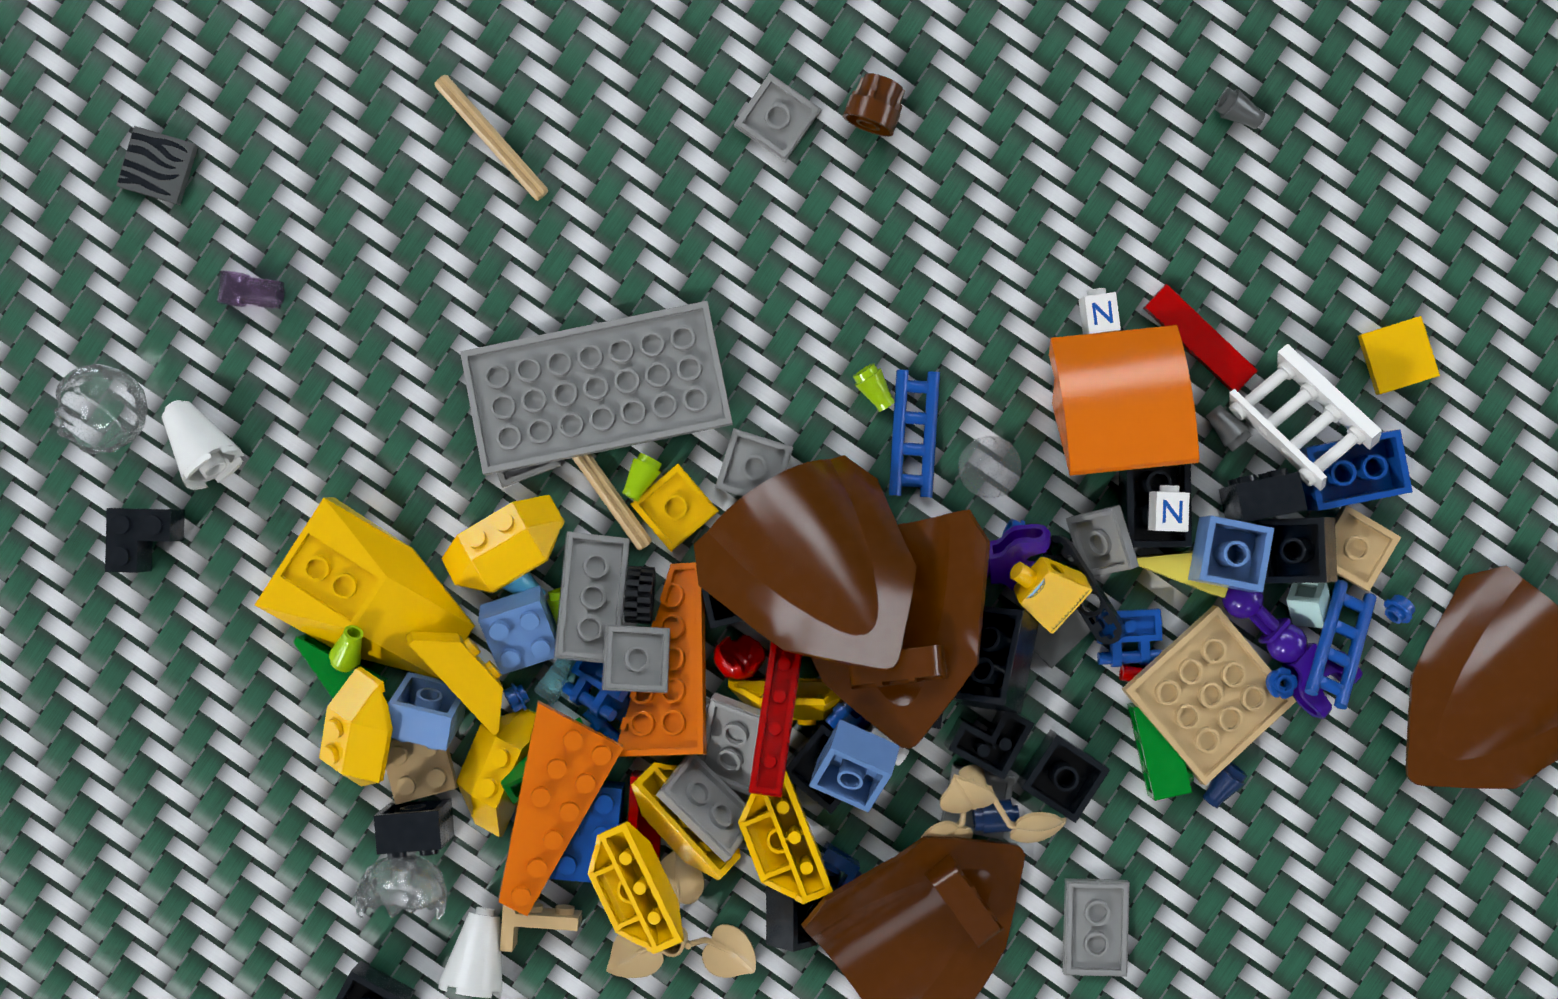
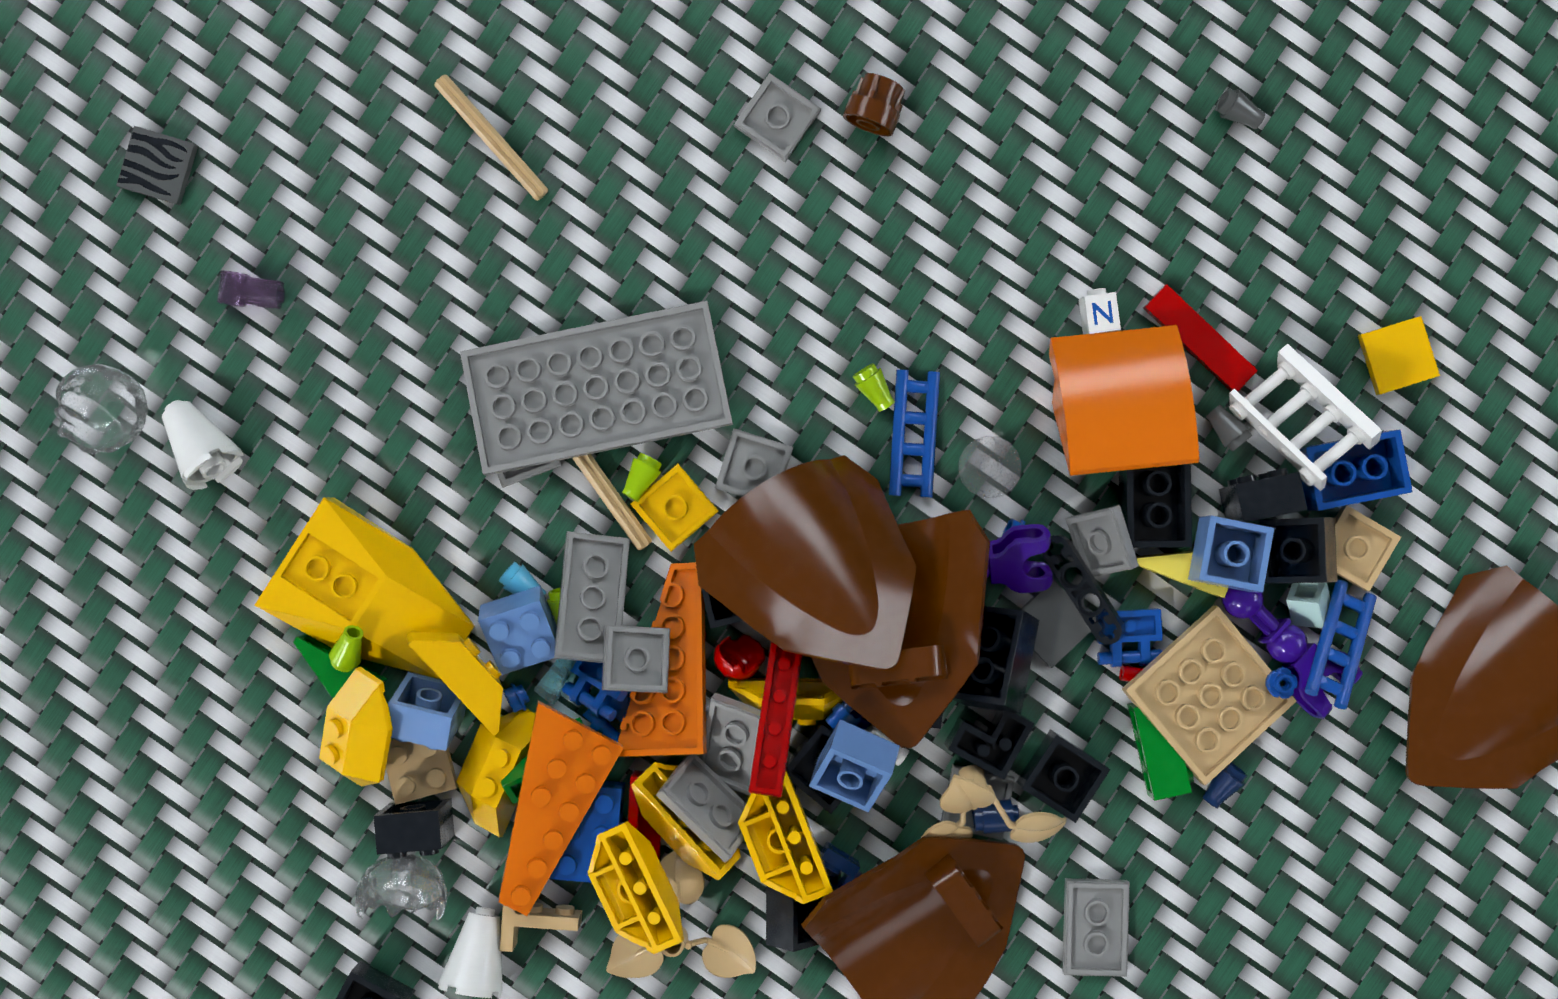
(132, 534): black brick -> none
(504, 545): yellow wedge -> none
(639, 594): black tyre -> none
(1049, 590): yellow torso -> none
(1168, 509): white brick -> none
(1399, 609): blue plate -> none

